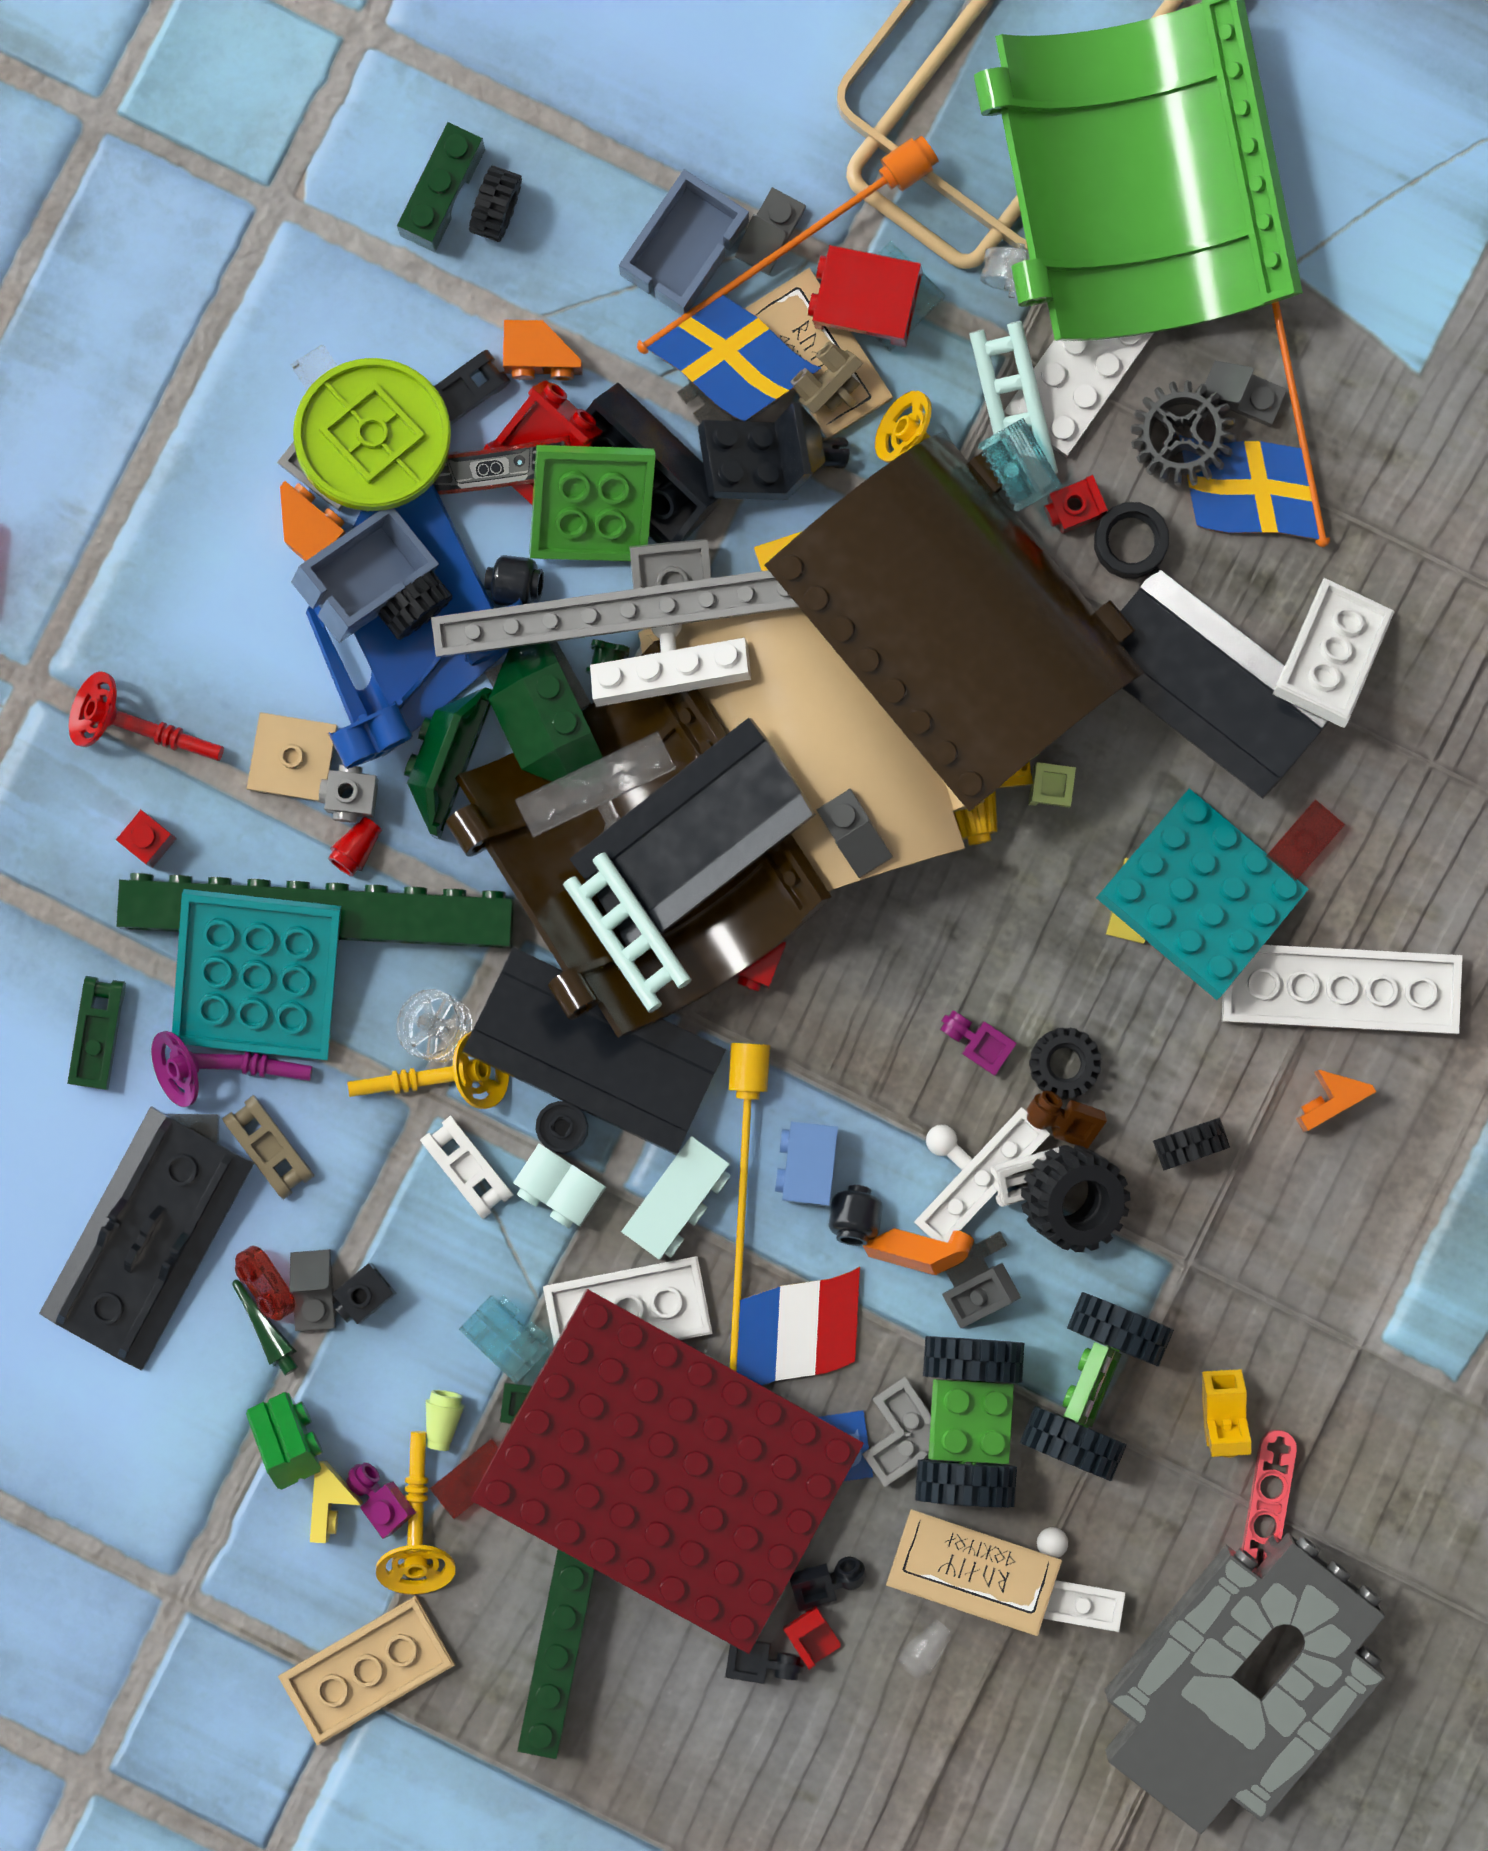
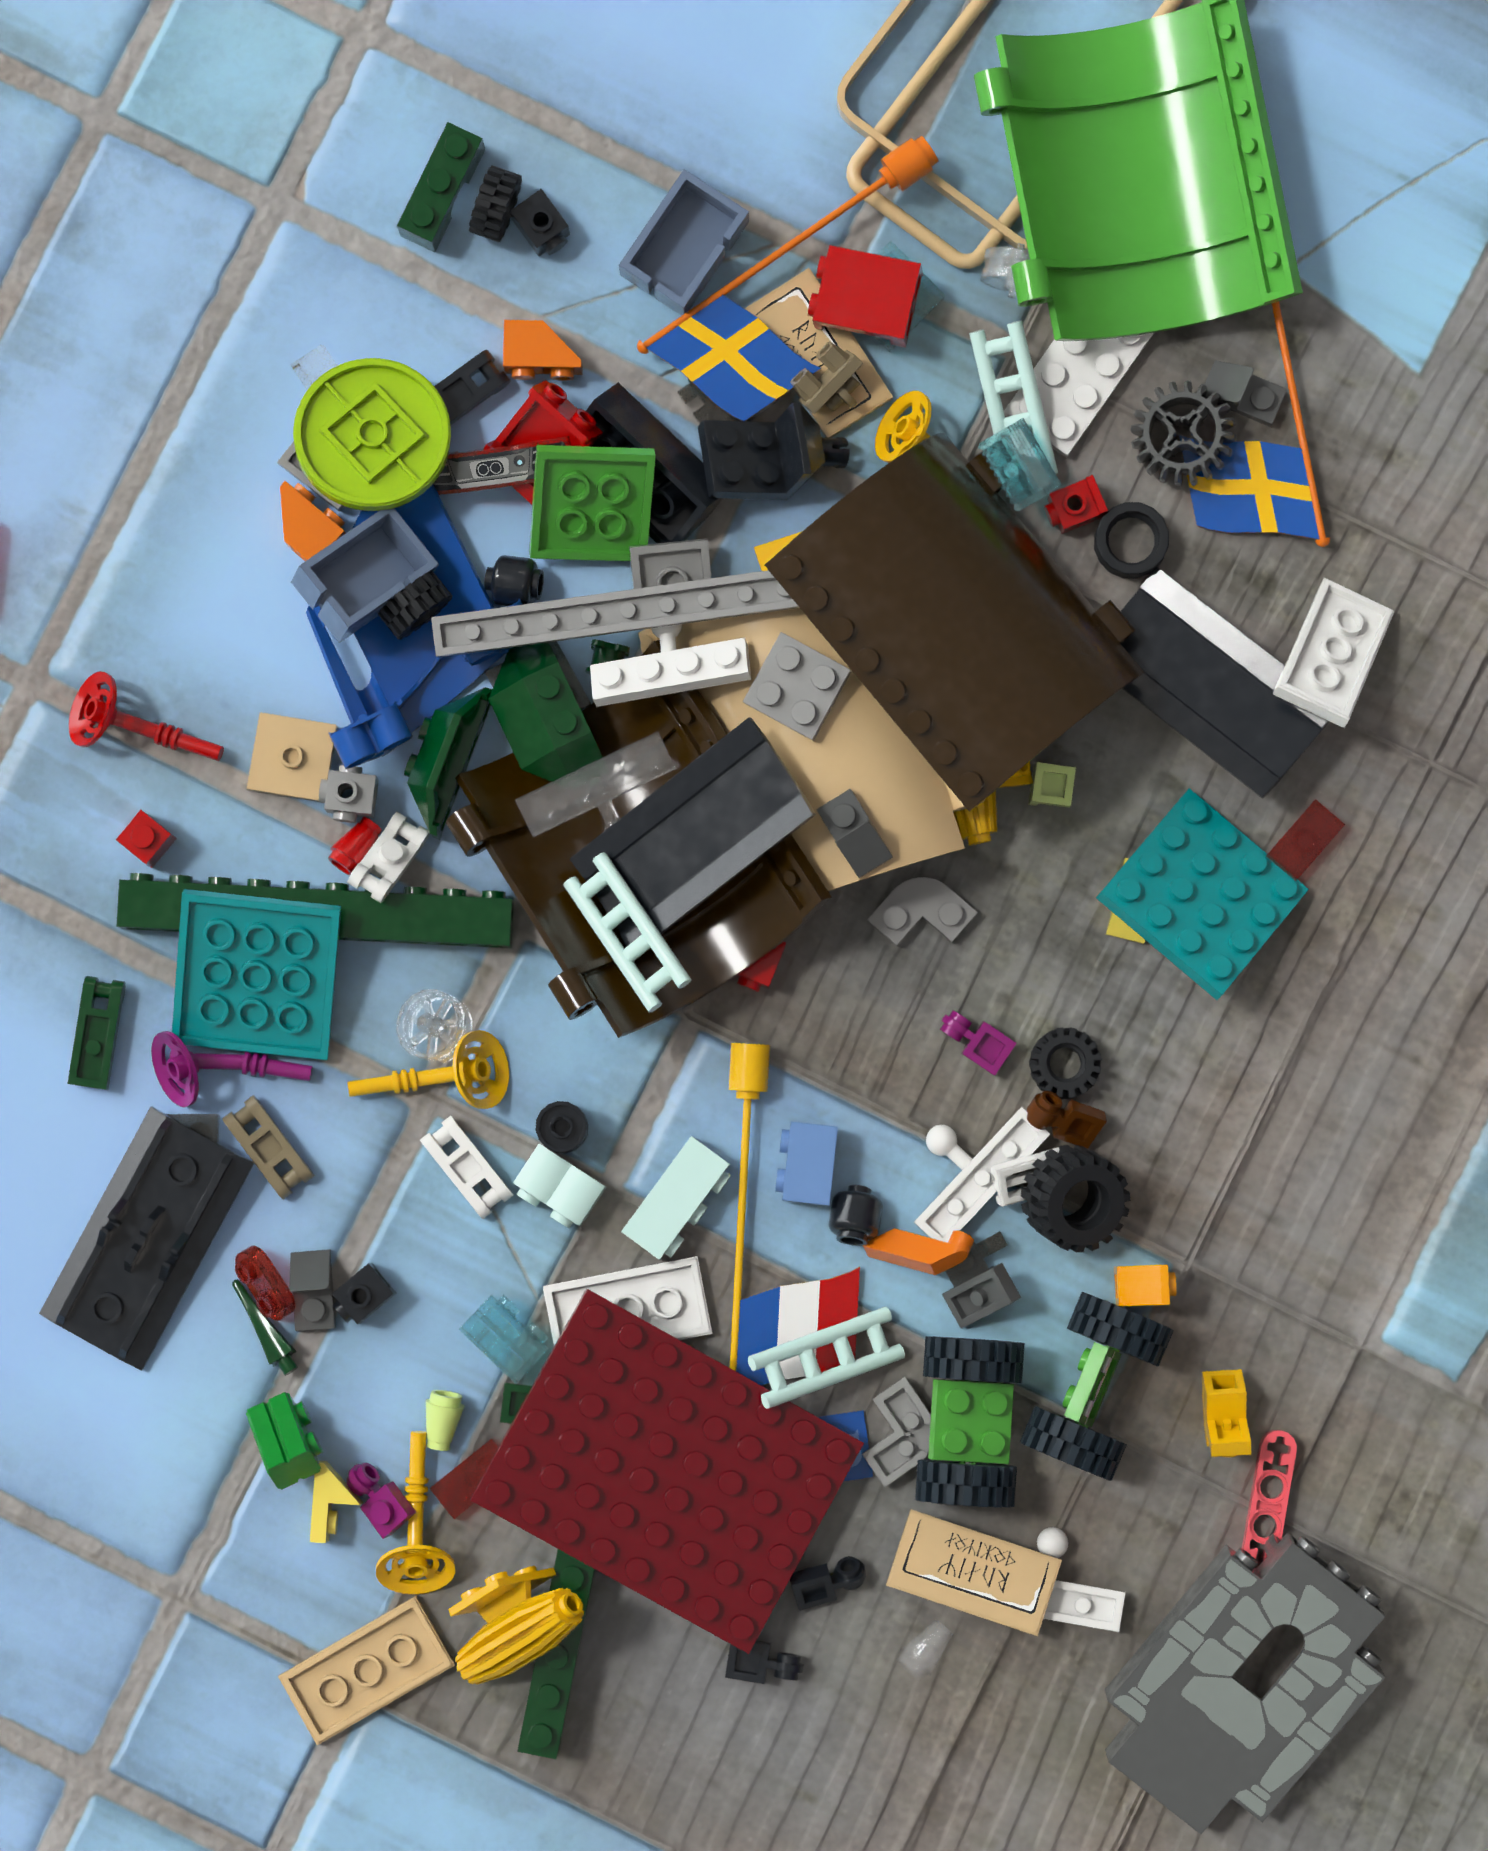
(388, 857): none -> white plate
(517, 1624): none -> yellow plate
(540, 224): none -> black brick
(636, 1082): black hinge -> none
(770, 228): dark grey slope -> none
(797, 686): none -> light grey plate
(805, 1346): none -> light aqua bar
(812, 1637): red panel -> none
(921, 899): none -> light grey plate
(1144, 1285): none -> light orange slope
(1191, 1144): black tyre -> none
(1342, 1094): orange slope -> none
(1347, 990): white plate -> none

